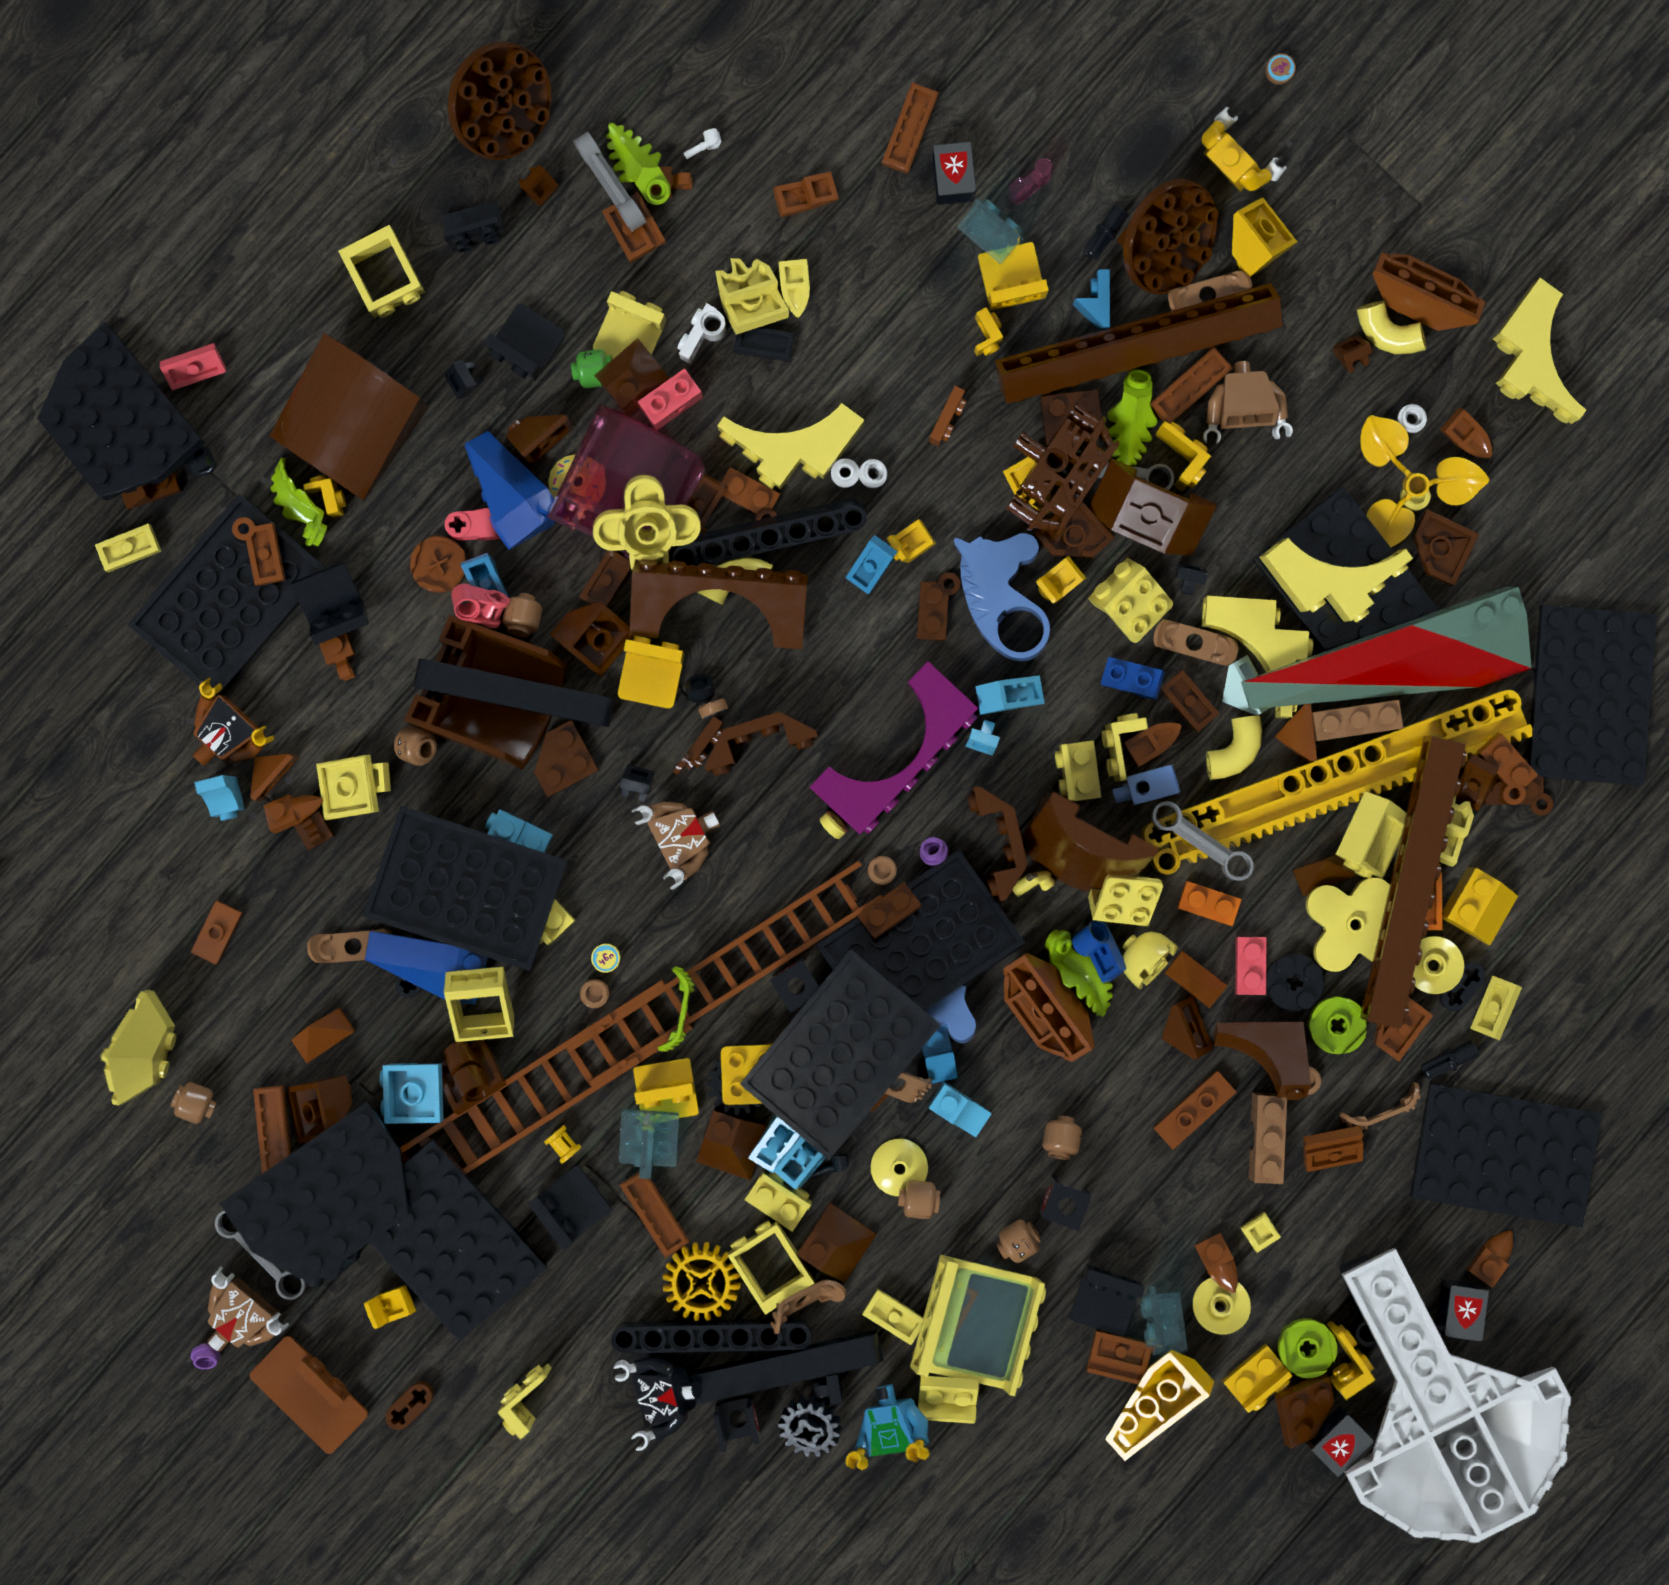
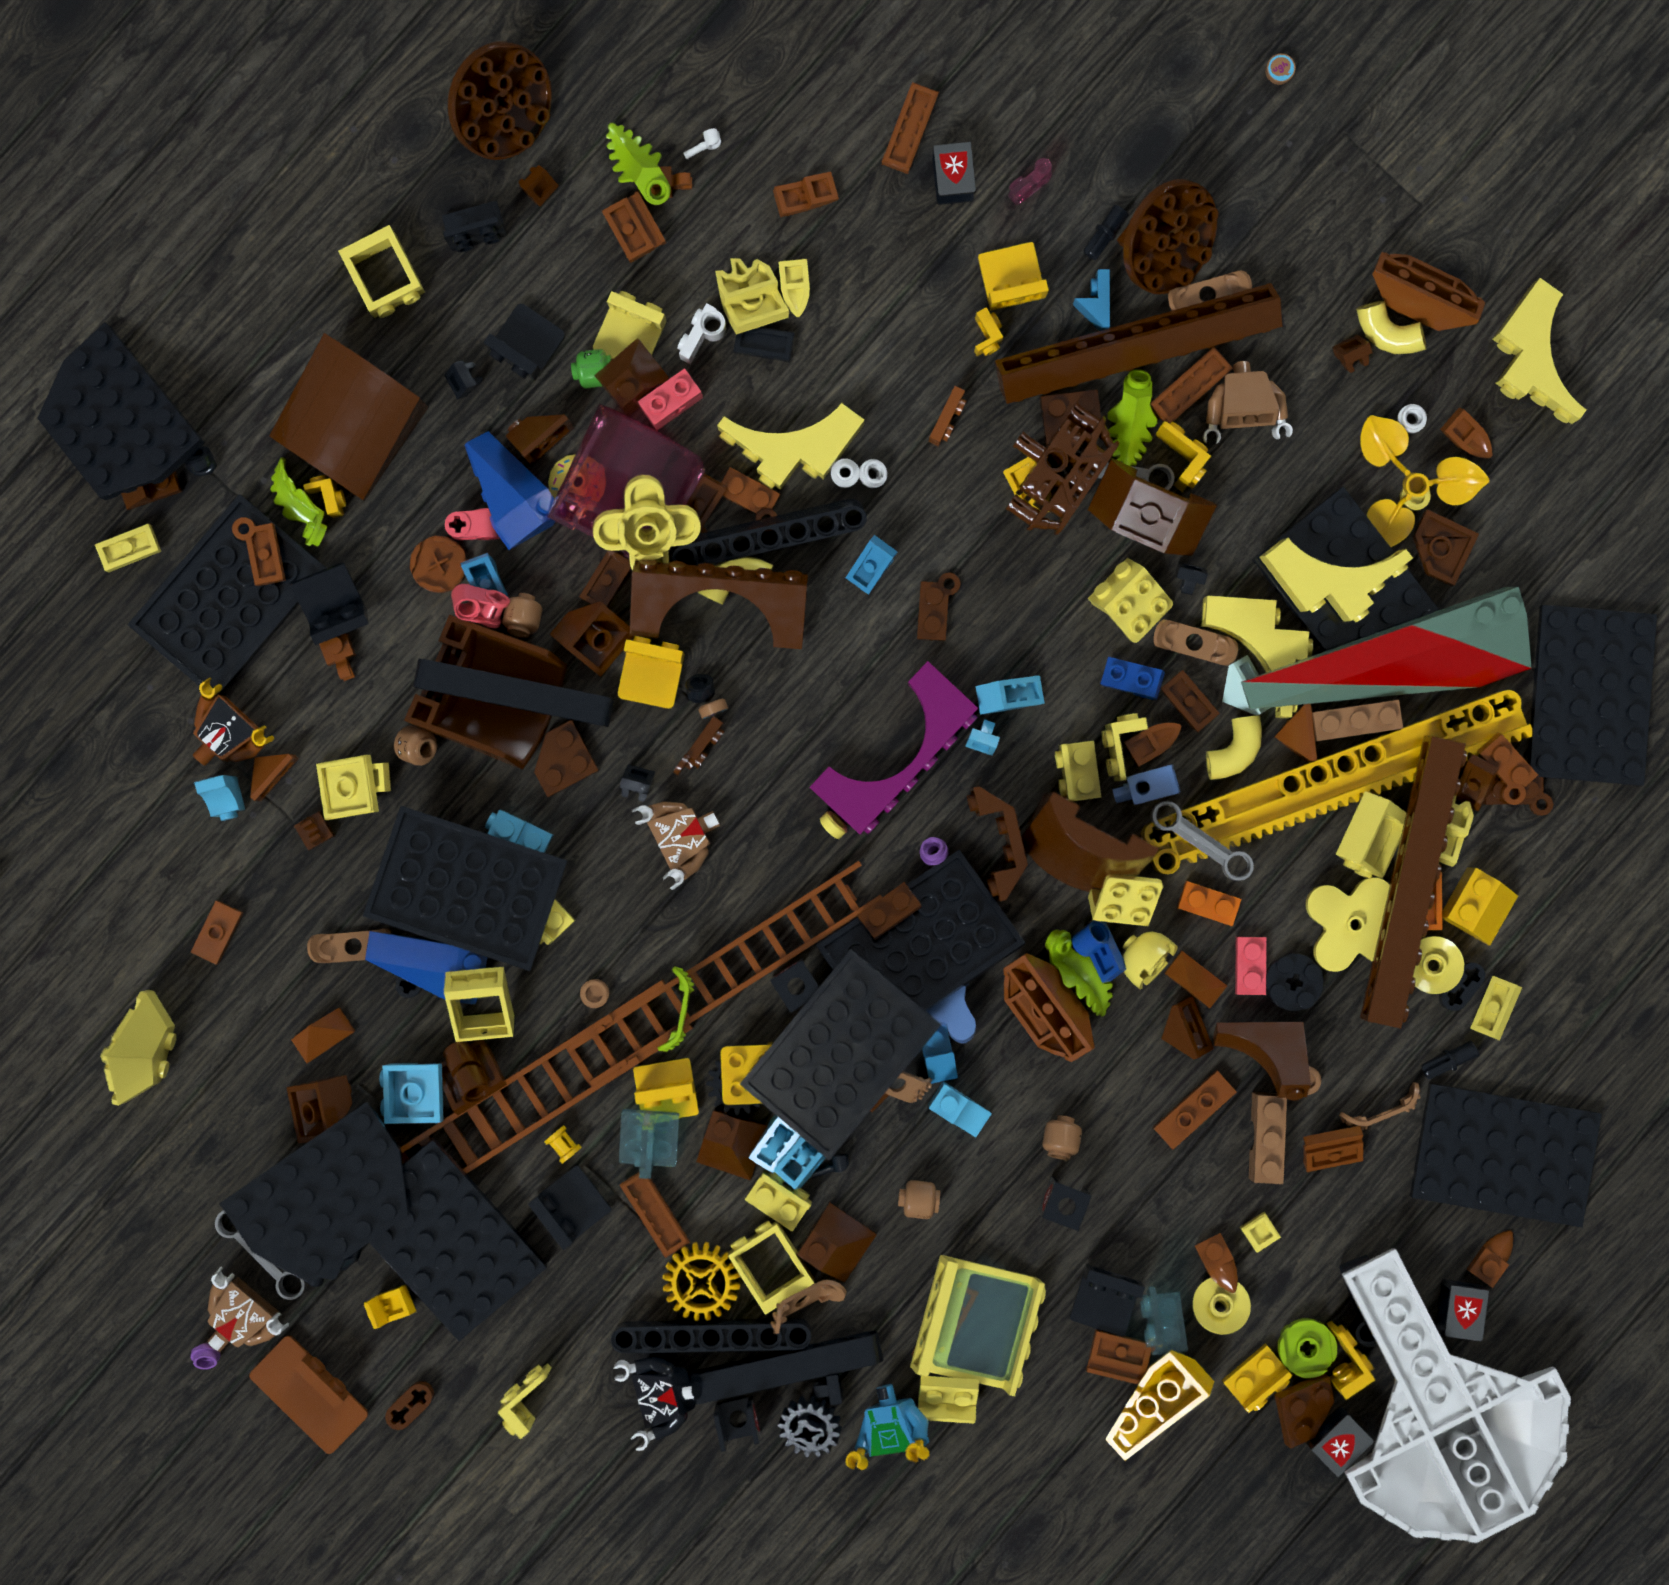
(192, 366): coral plate -> none
(193, 1102): medium nougat head -> none
(271, 1125): dark orange plate -> none
(290, 811): dark orange plate -> none
(594, 159): light grey piece -> none
(605, 958): light yellow tile -> none
(722, 756): reddish brown slope -> none
(882, 870): medium nougat tile -> none
(893, 1153): light yellow dish -> none
(893, 1316): light yellow plate -> none
(911, 542): yellow bracket -> none
(985, 578): medium blue animal -> none
(989, 231): clear light blue bracket -> none
(1019, 1241): medium nougat head -> none
(1030, 880): light yellow arm -> none
(1060, 580): yellow bracket -> none
(1081, 537): reddish brown plate -> none
(1233, 160): yellow torso -> none
(1259, 237): yellow slope -> none
(1320, 1025): lime plate -> none
(1323, 871): reddish brown slope -> none
(1396, 1040): dark orange wing -> none

